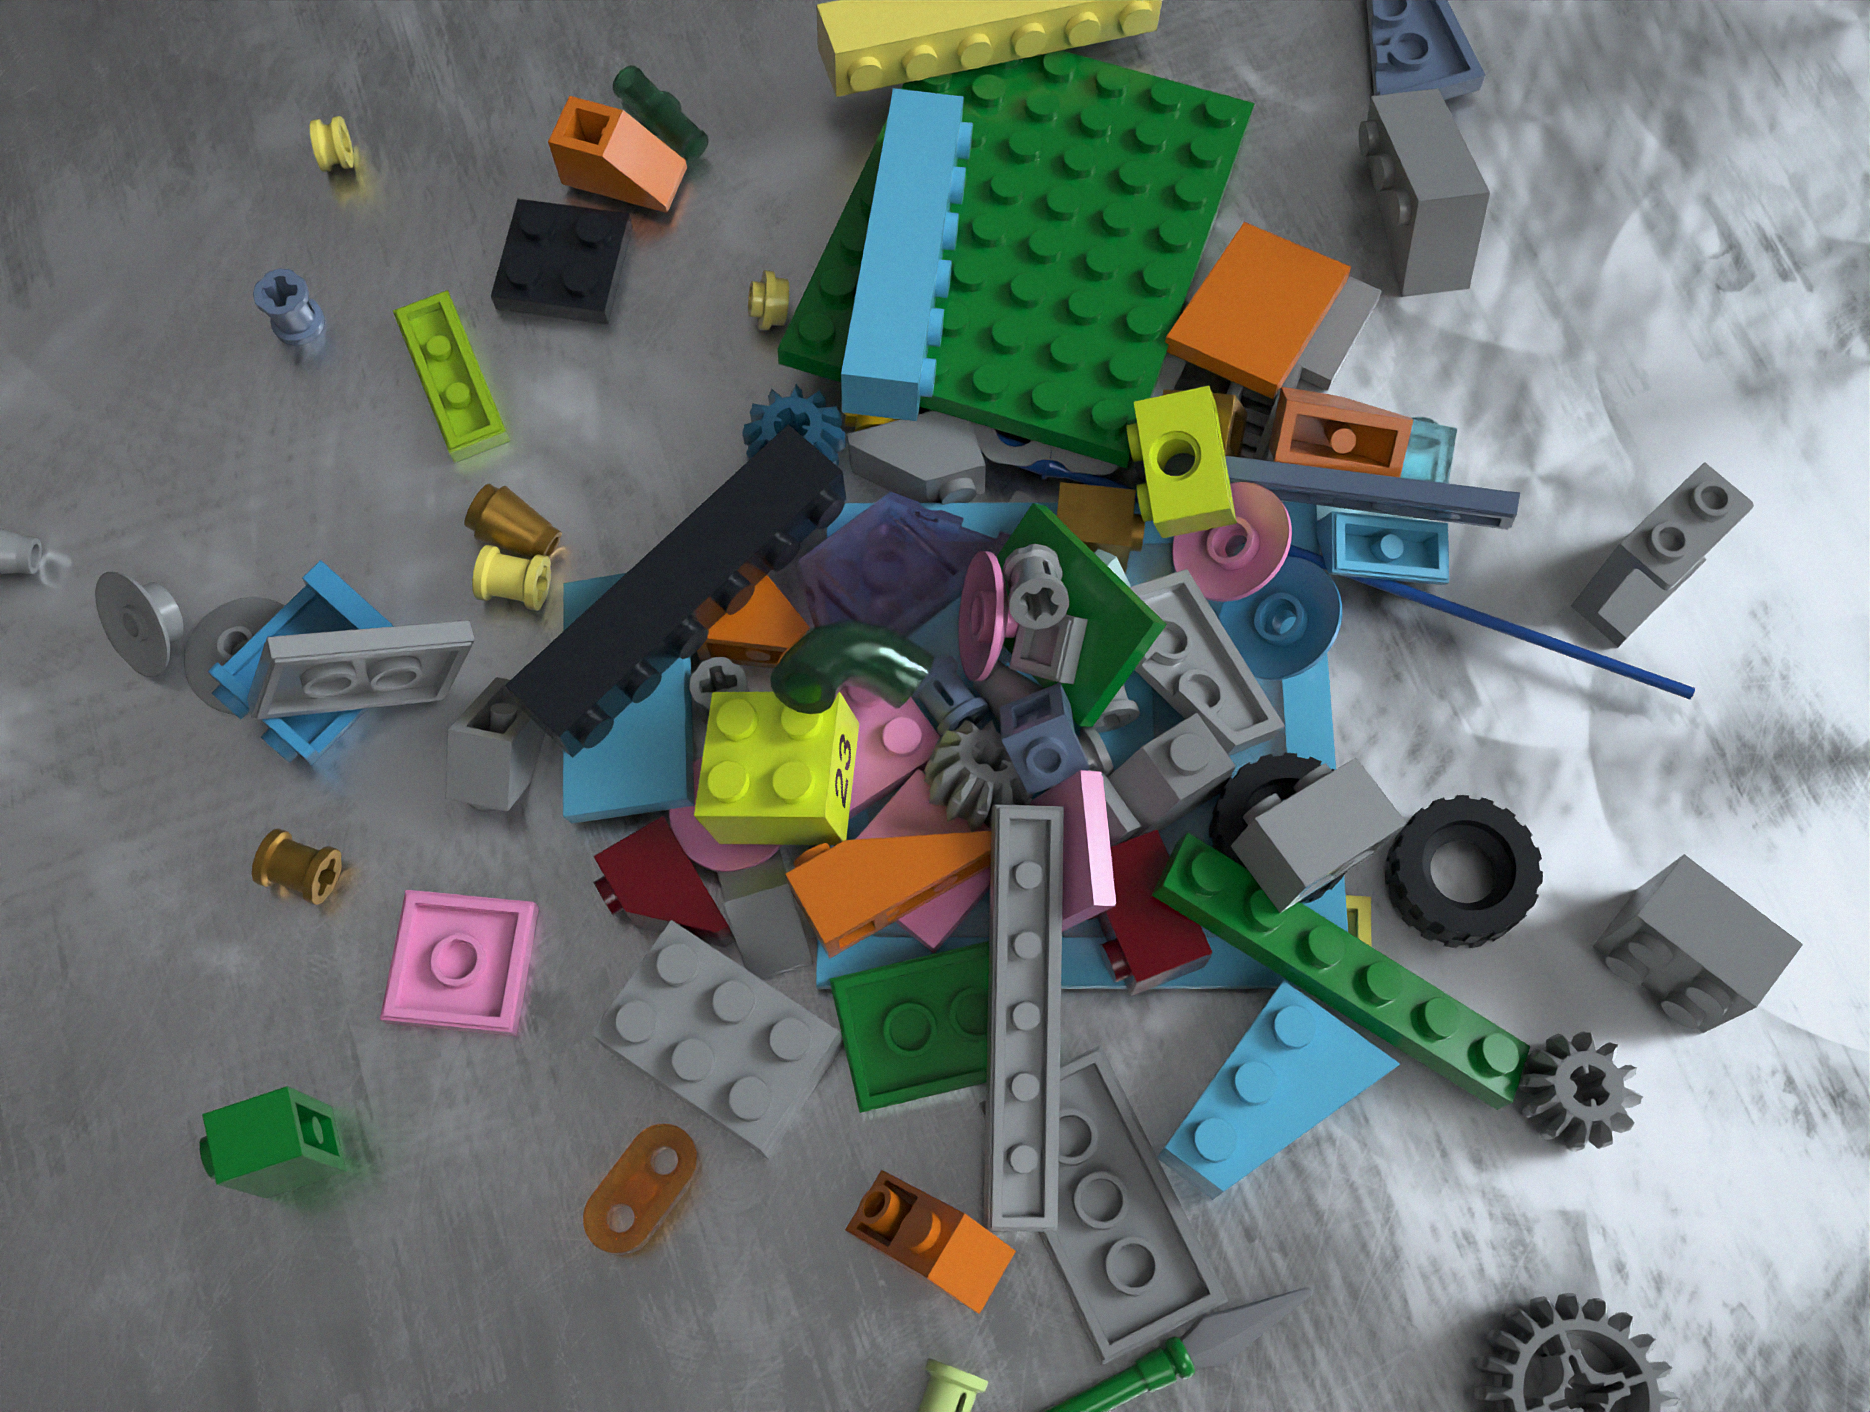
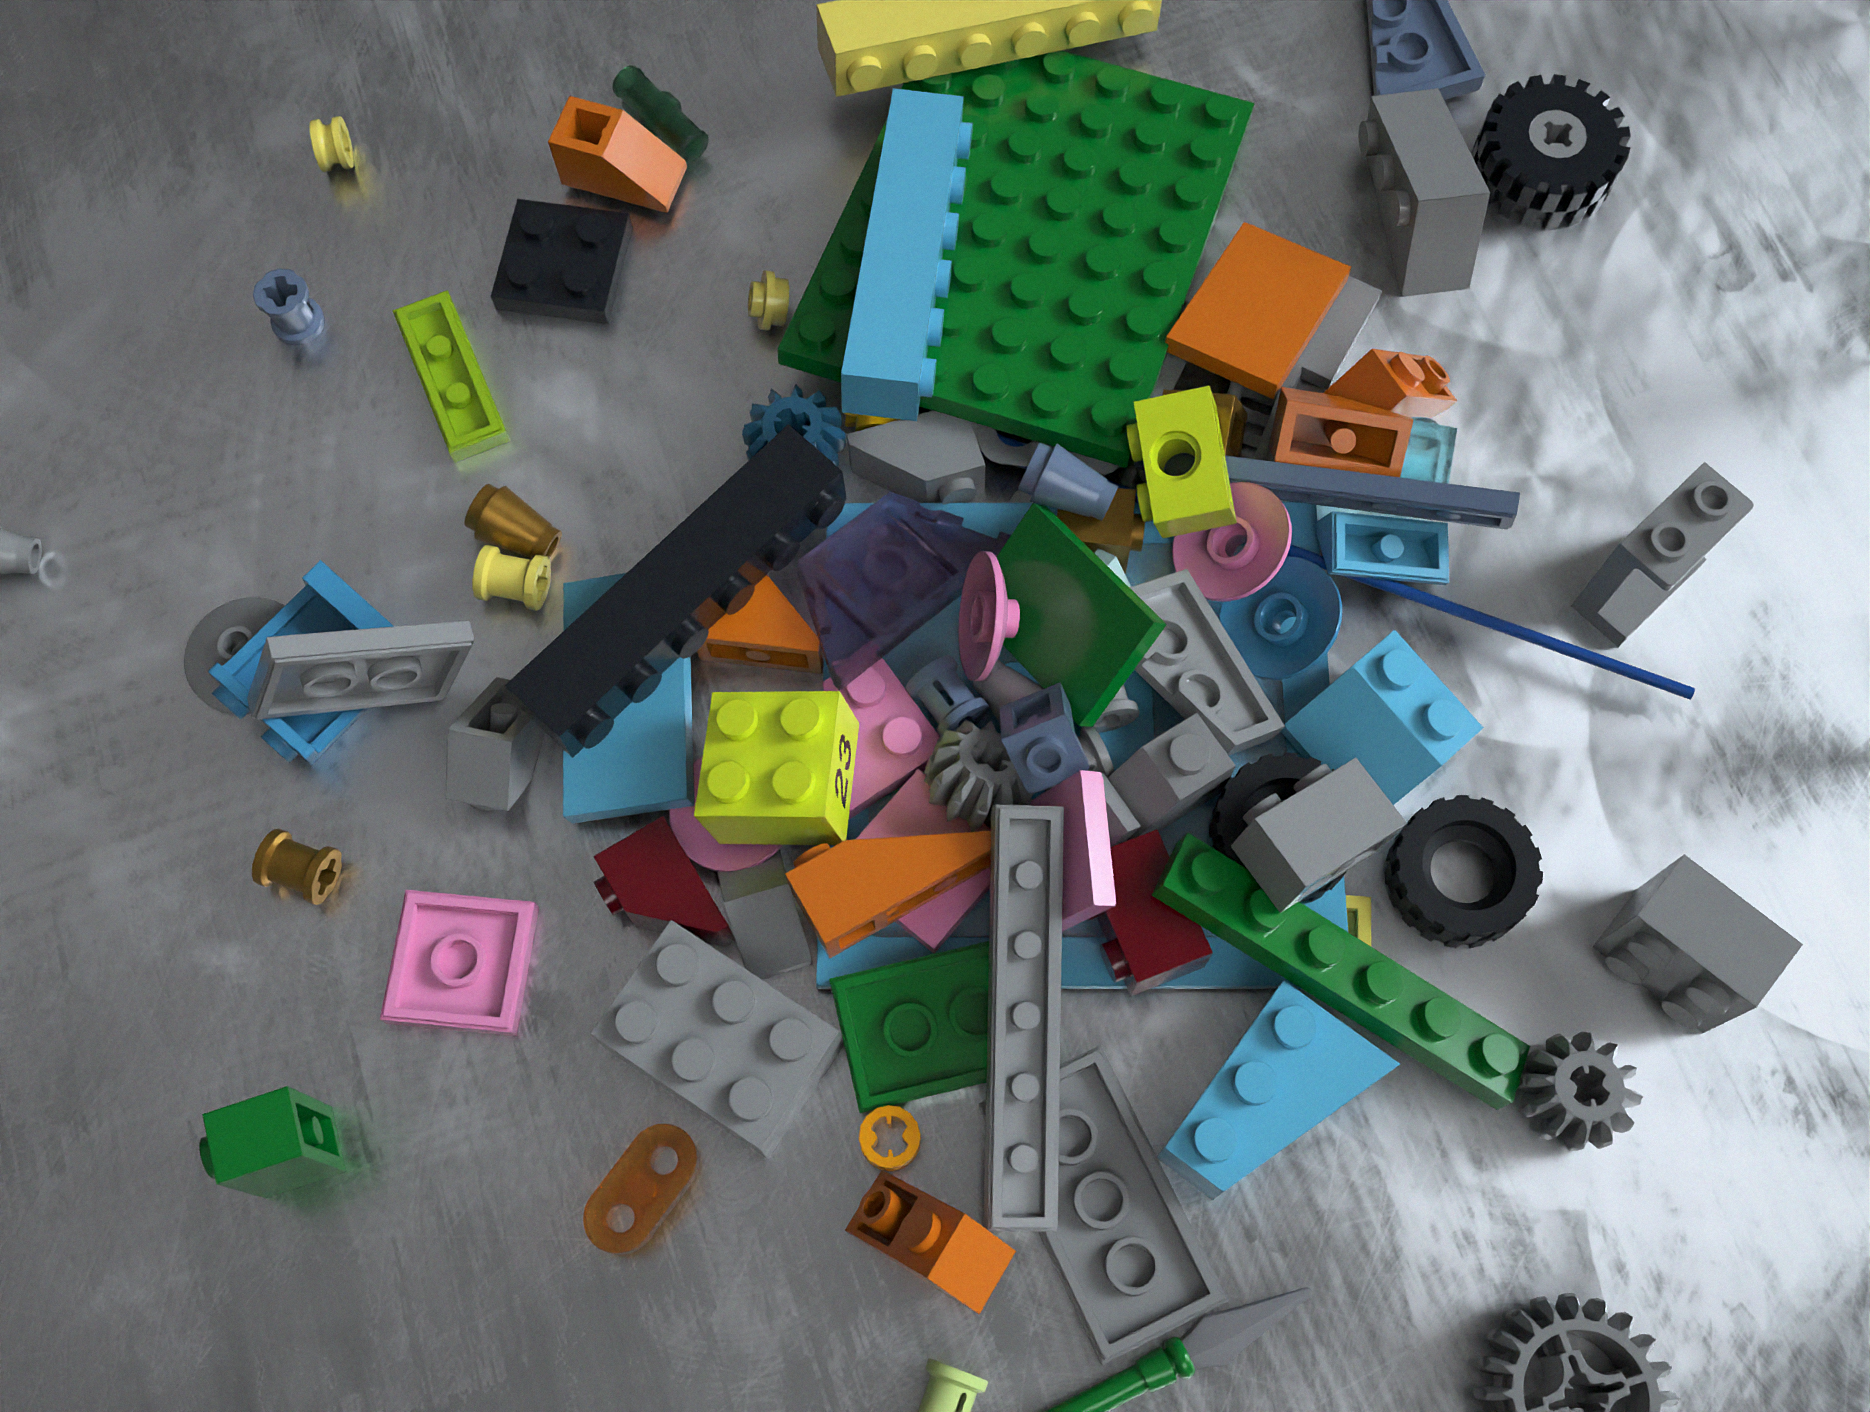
(138, 621): light grey piece -> none
(704, 682): light grey bush -> none
(846, 656): clear green cylinder -> none
(869, 1140): none -> light orange bush
(1038, 584): light grey bush -> none
(1050, 651): light grey tile -> none
(1066, 483): none -> sand blue cone
(1386, 715): none -> medium azure slope
(1397, 383): none -> orange slope
(1557, 178): none -> black wheel

